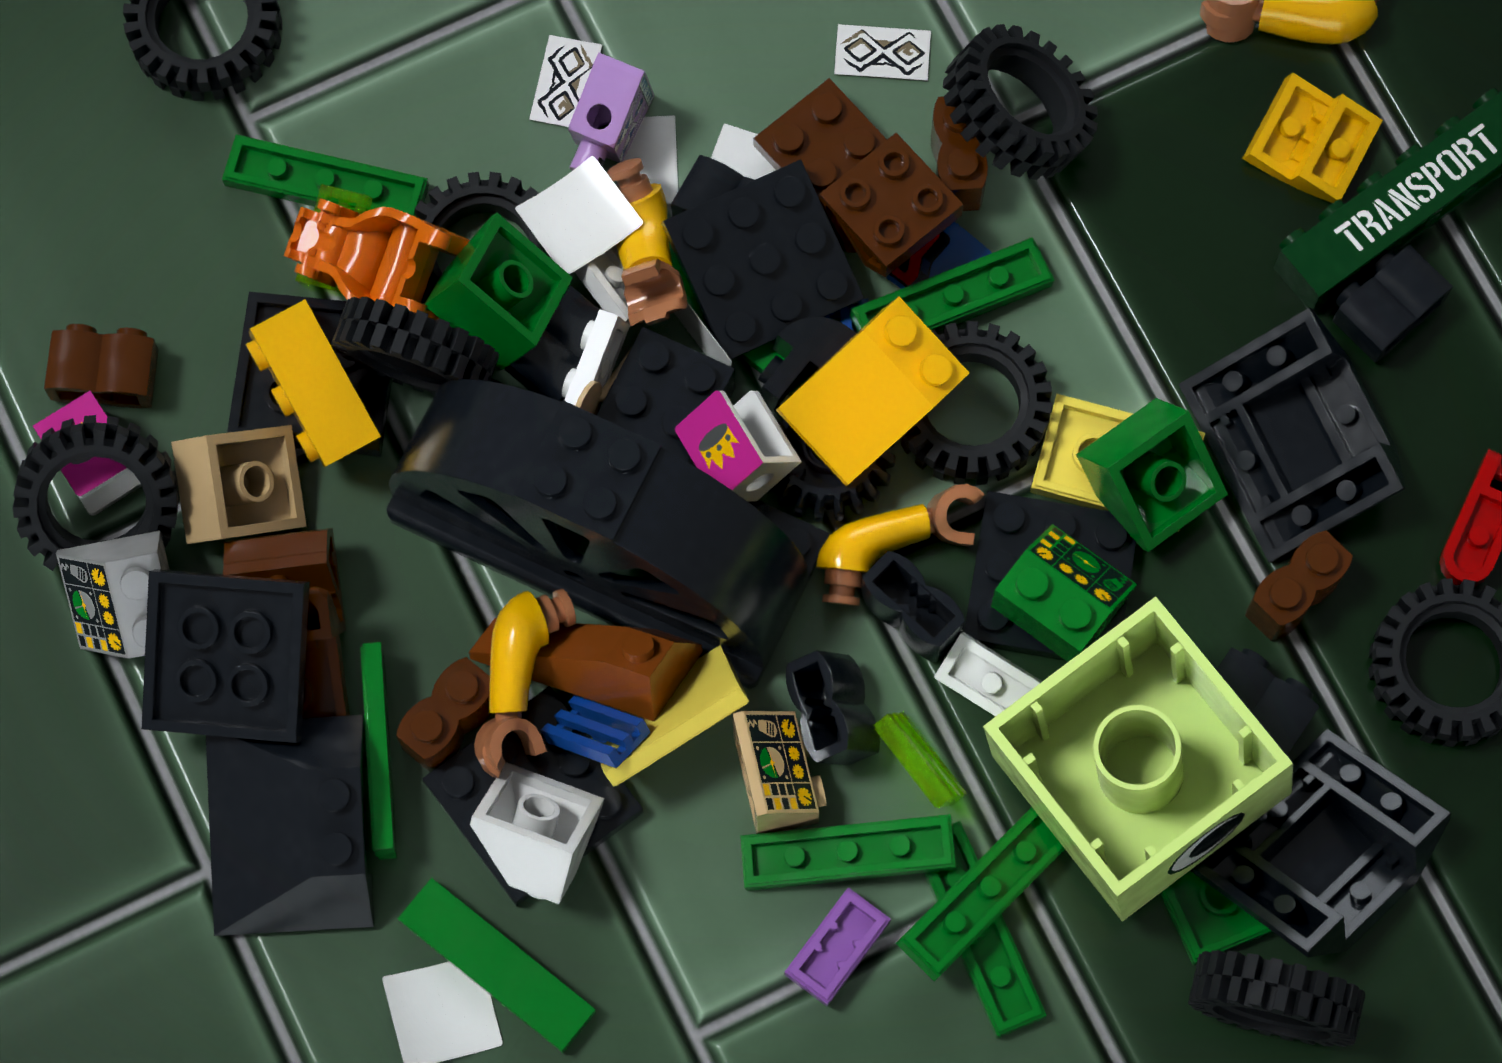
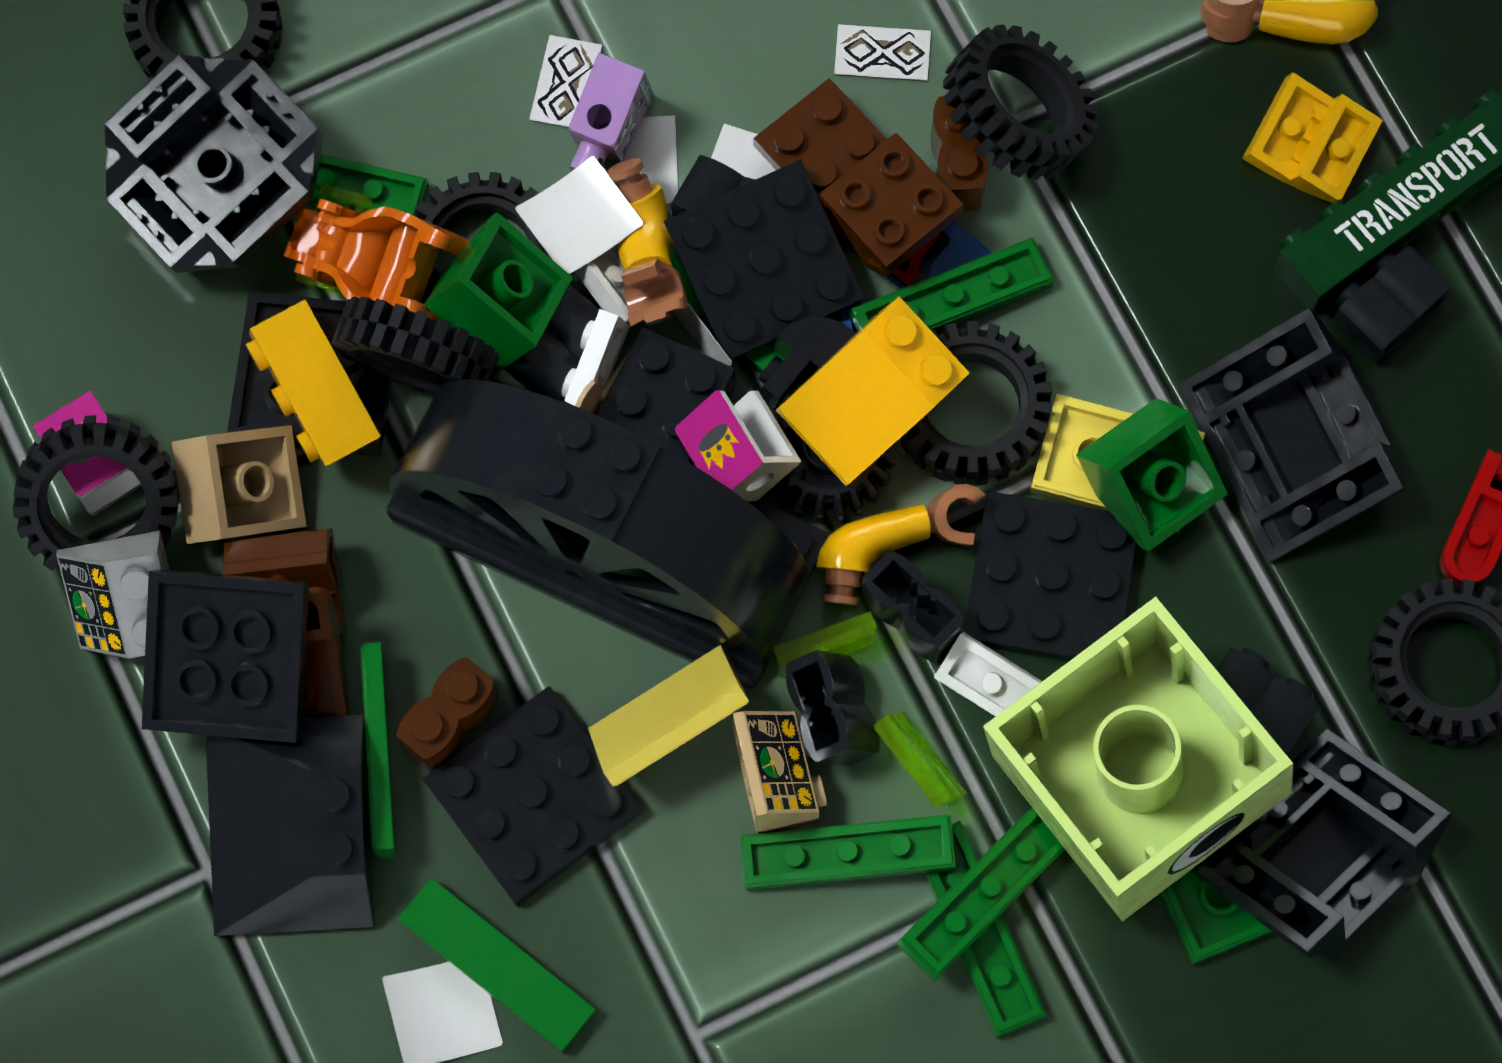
(111, 366): reddish brown brick -> none
(174, 136): none -> black piece
(516, 639): piece -> none
(536, 830): white slope -> none
(603, 725): blue tile -> none
(610, 664): dark orange wedge -> none
(837, 947): medium lavender plate -> none
(838, 638): none -> clear neon green tile
(1061, 593): green slope -> none
(1277, 998): black tyre -> none
(1292, 589): reddish brown brick -> none

